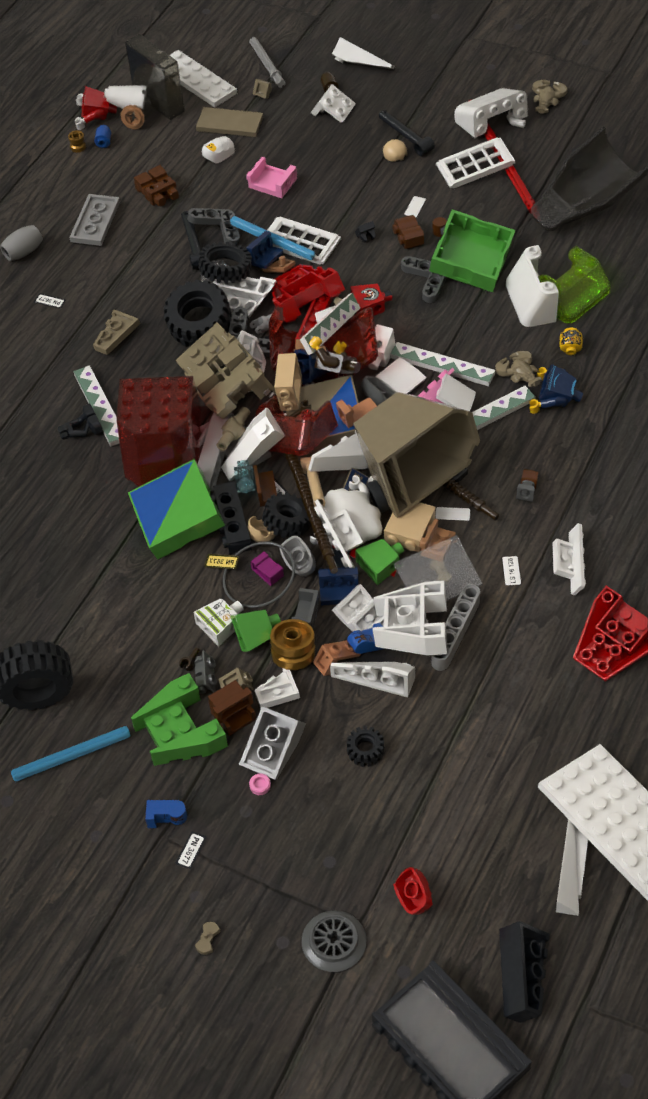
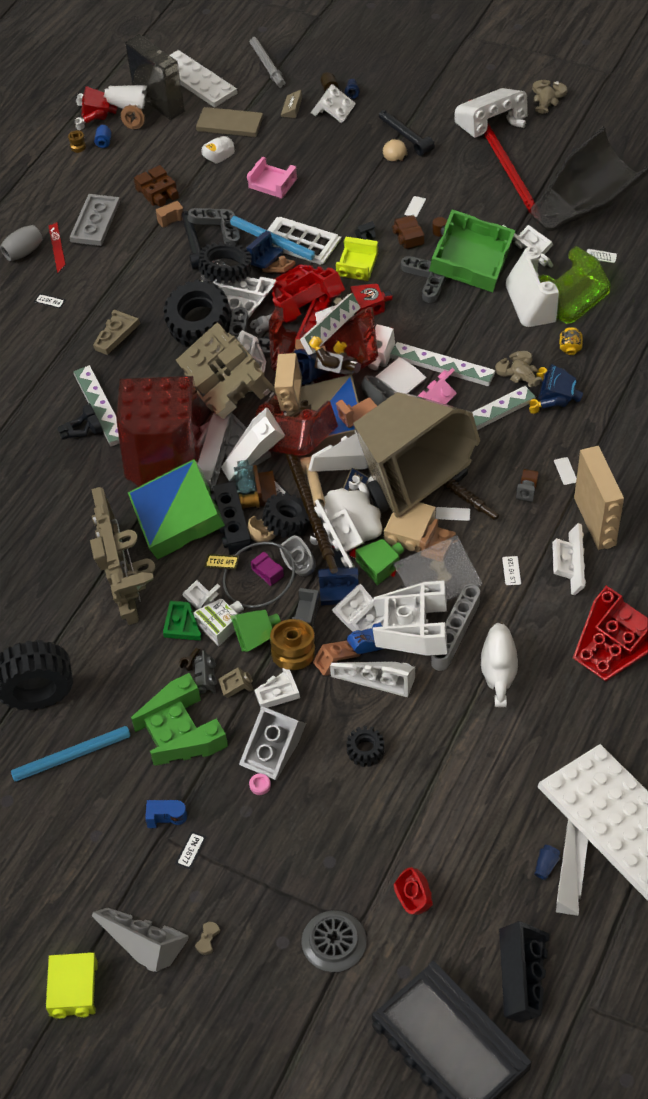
(57, 247): none -> red sticker
(71, 985): none -> neon yellow panel
(110, 556): none -> dark tan piece
(145, 943): none -> light grey wedge
(169, 213): none -> medium nougat piece
(181, 622): none -> green wing
(199, 595): none -> white bracket
(232, 707): reddish brown plate -> none
(233, 428): dark tan pin -> none
(249, 500): none -> pearl gold bush
(262, 88): dark tan tile -> none
(292, 104): none -> dark tan slope
(352, 89): none -> dark blue cone
(353, 54): white wedge -> none
(357, 258): none -> neon yellow panel
(448, 174): white piece -> none
(455, 393): white slope -> none
(499, 661): none -> white piece
(531, 237): none -> white bracket
(546, 862): none -> dark blue cone
(565, 470): none -> white sticker
(598, 497): none -> tan brick
(603, 256): none -> white sticker

